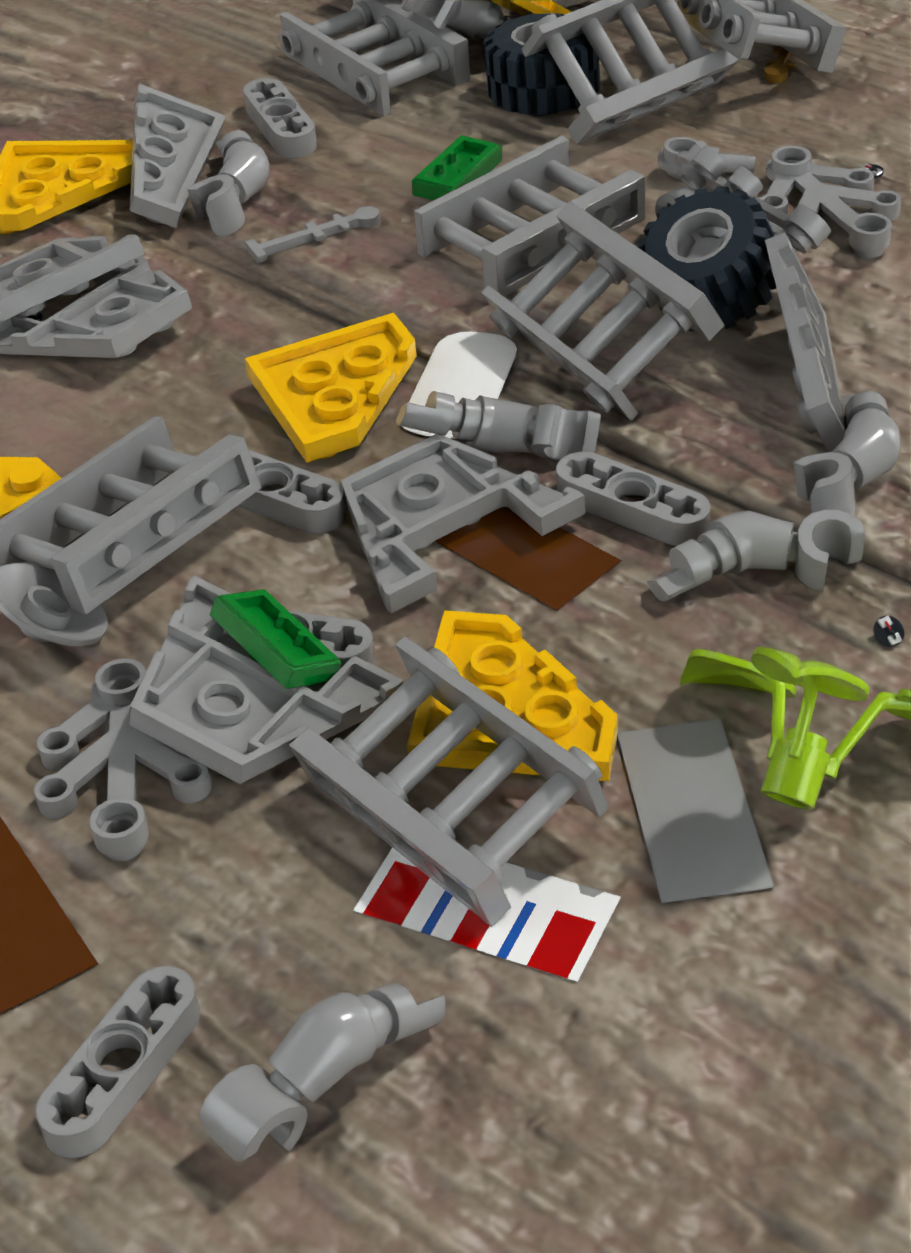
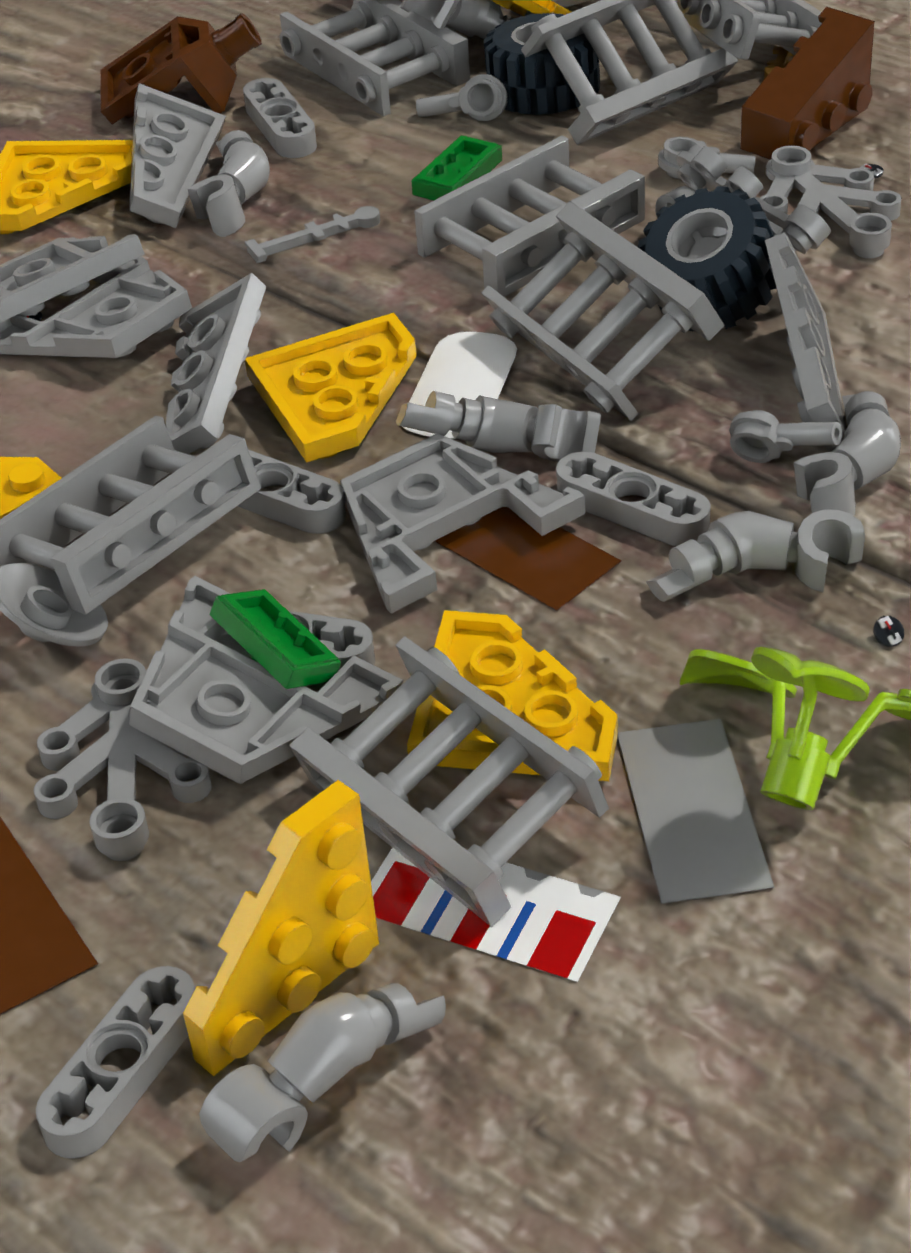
(174, 51): none -> reddish brown plate
(211, 361): none -> light grey wing
(293, 934): none -> yellow plate
(481, 97): none -> light grey plate
(761, 437): none -> light grey plate
(816, 89): none -> reddish brown wedge

